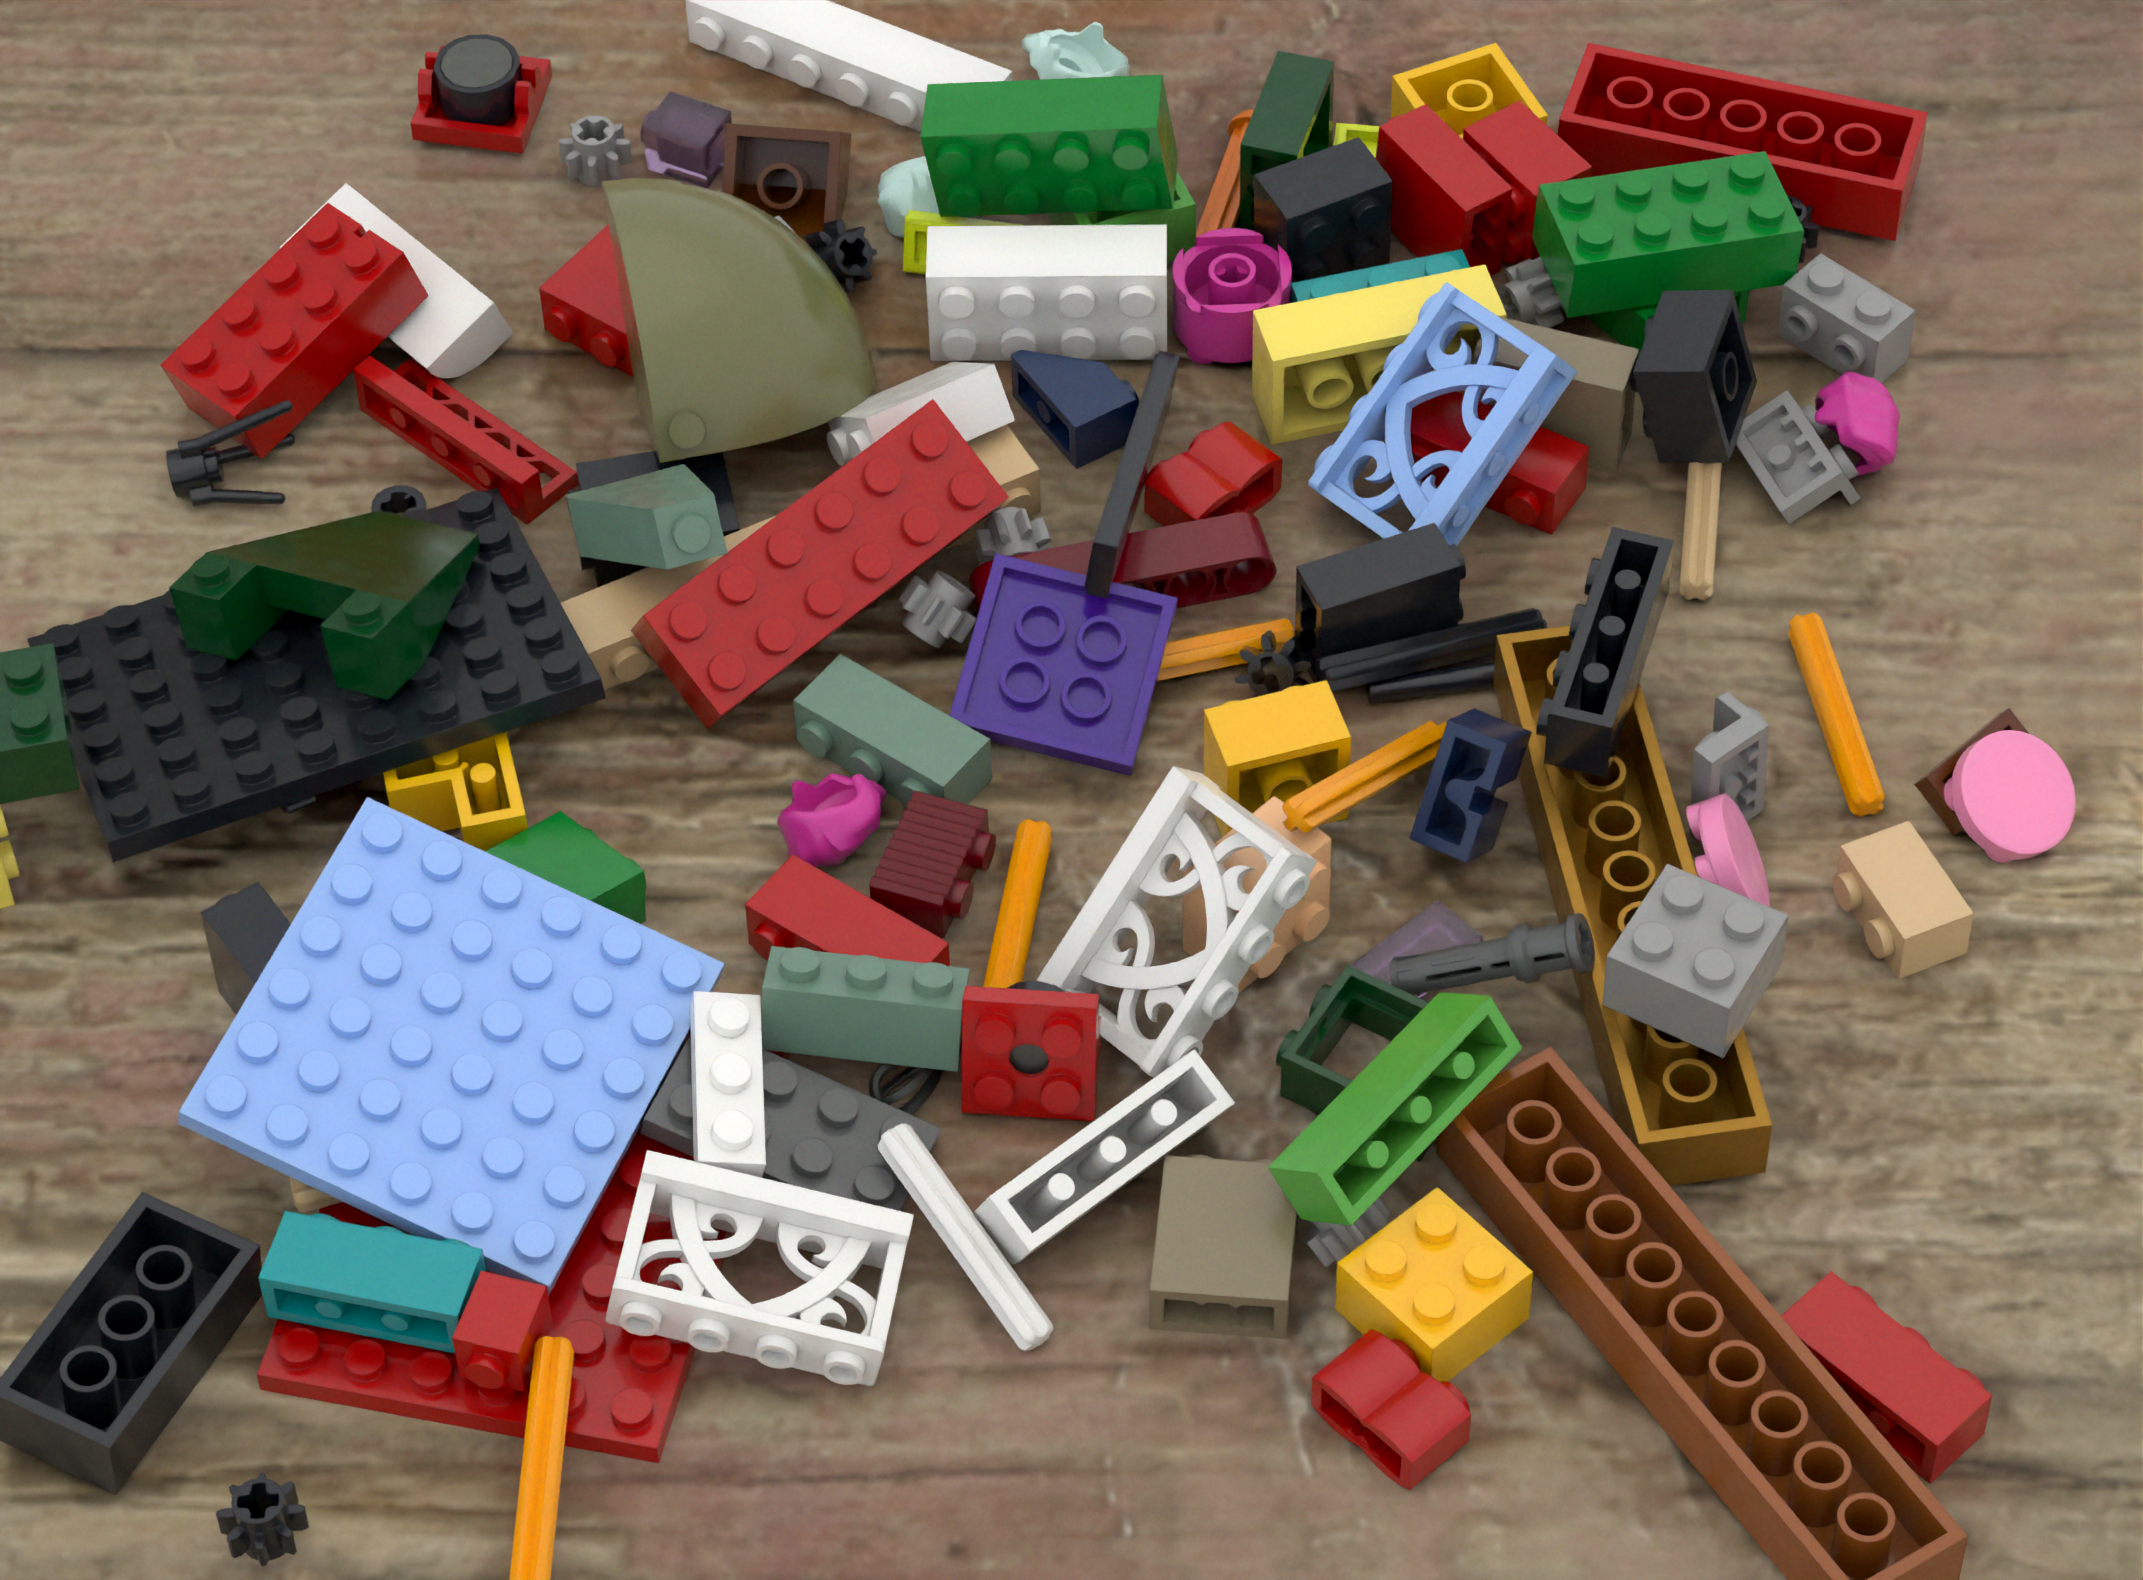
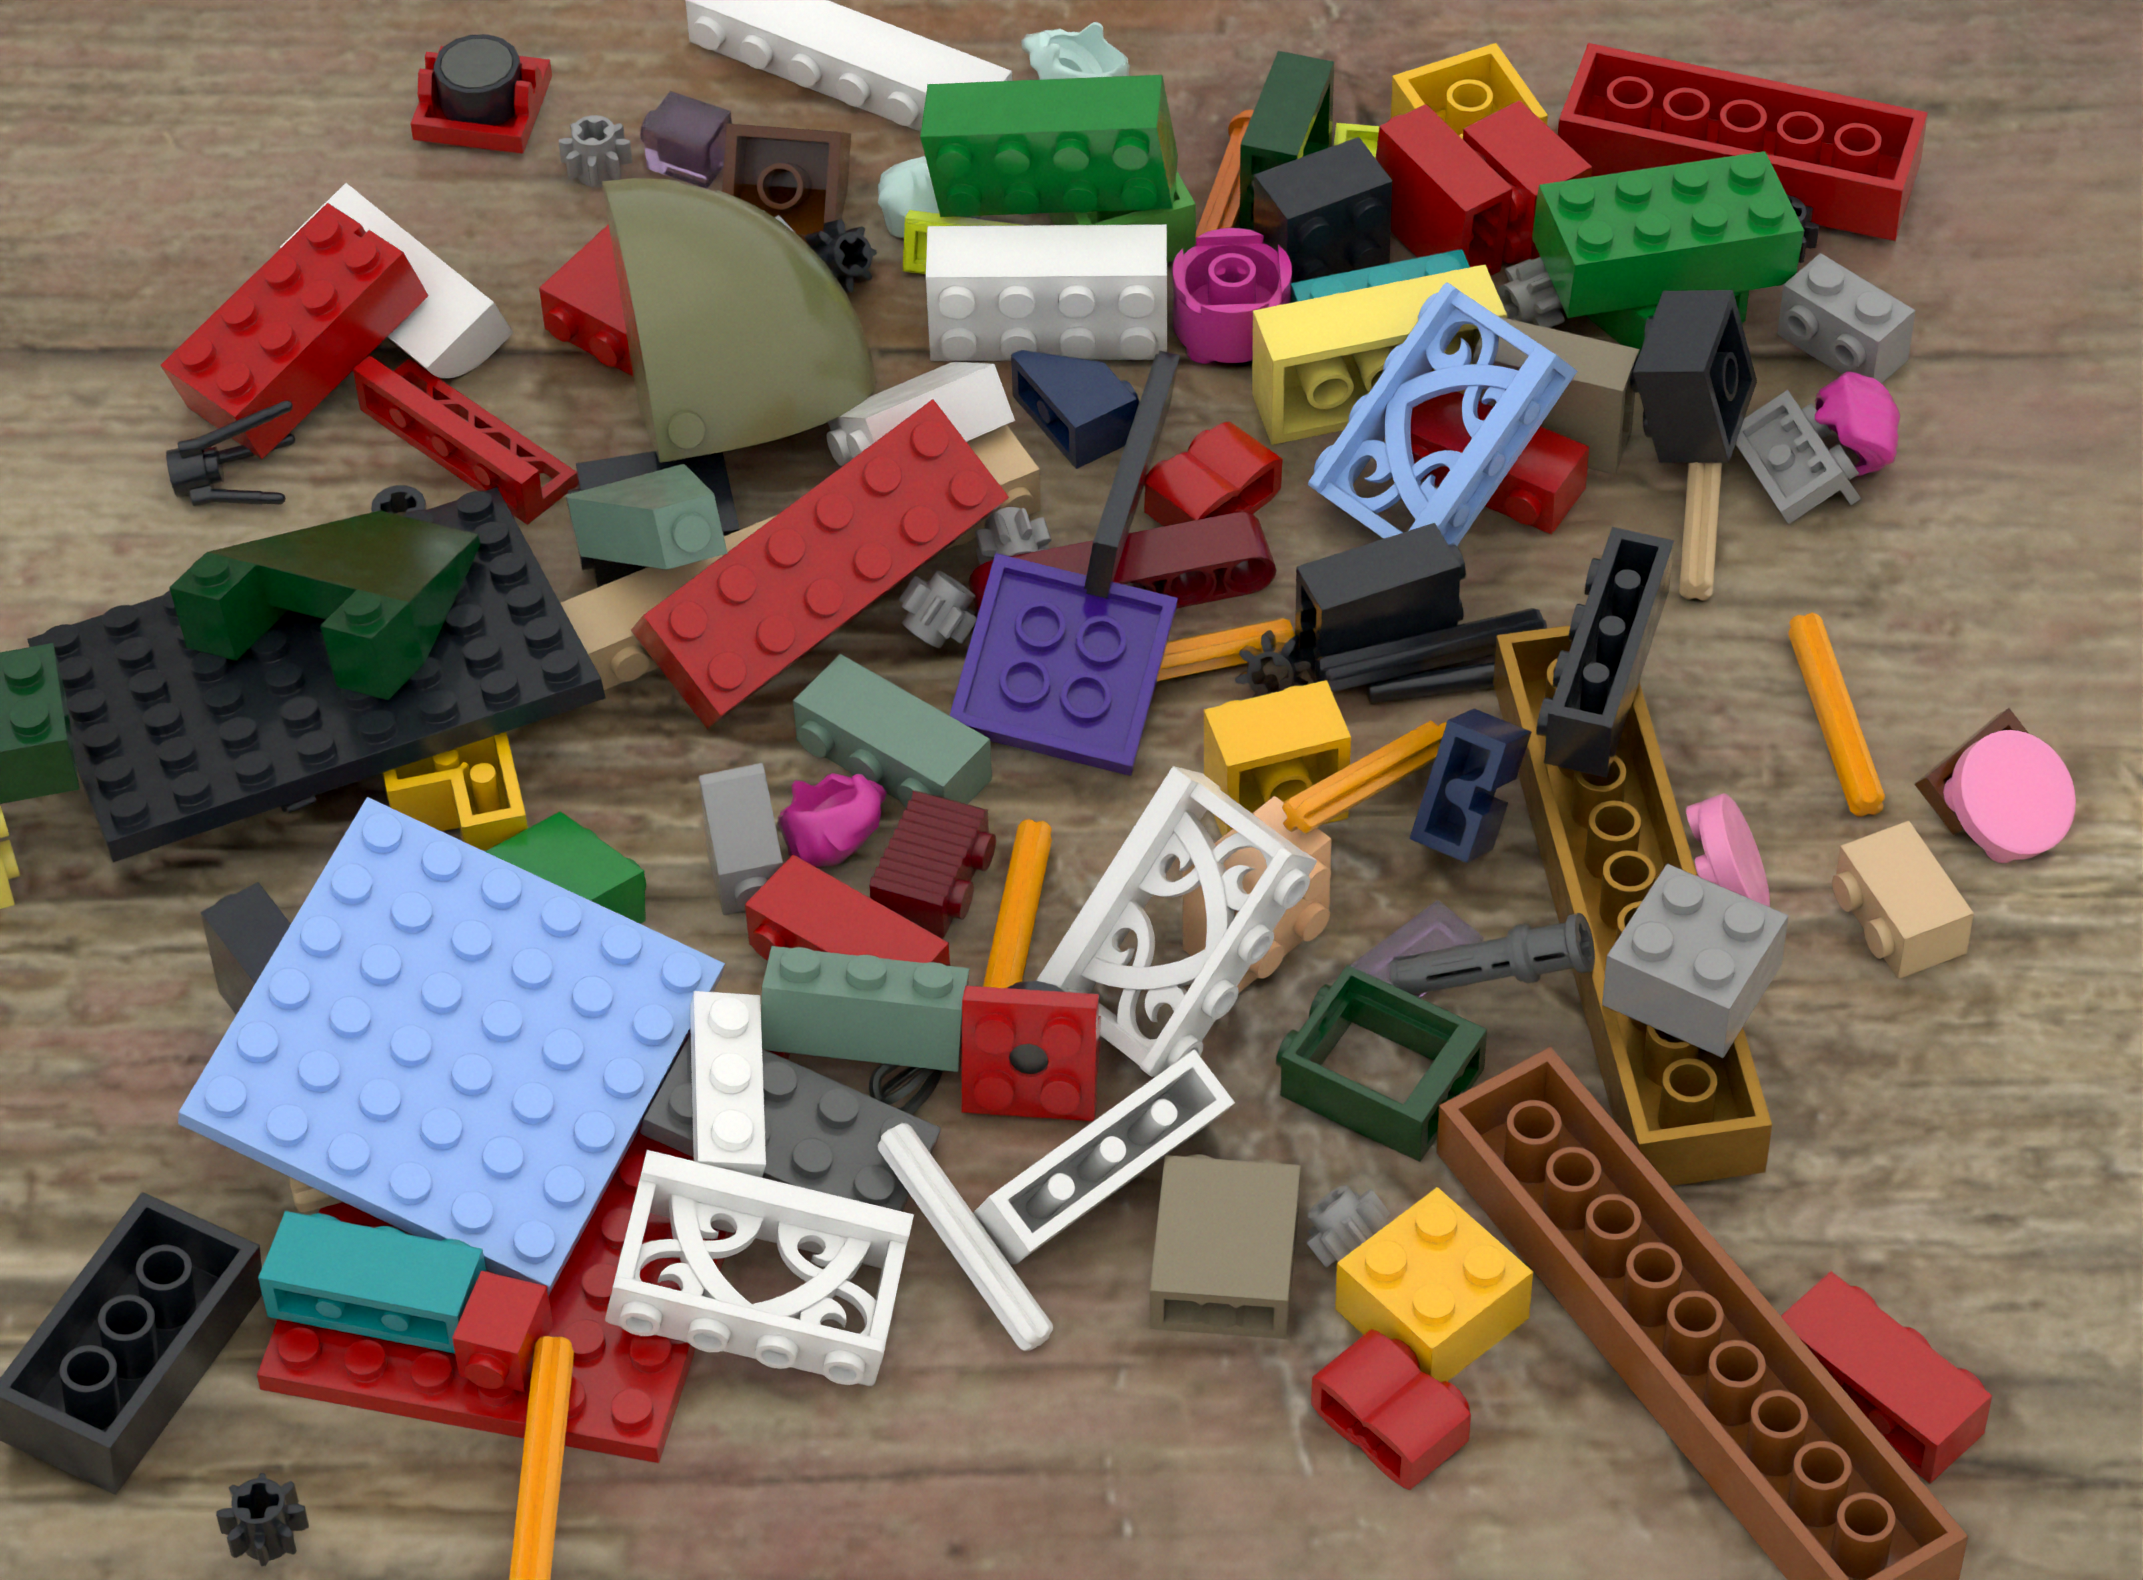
(739, 833): none -> light grey slope
(1395, 1108): bright green brick -> none
(1732, 757): light grey bracket -> none

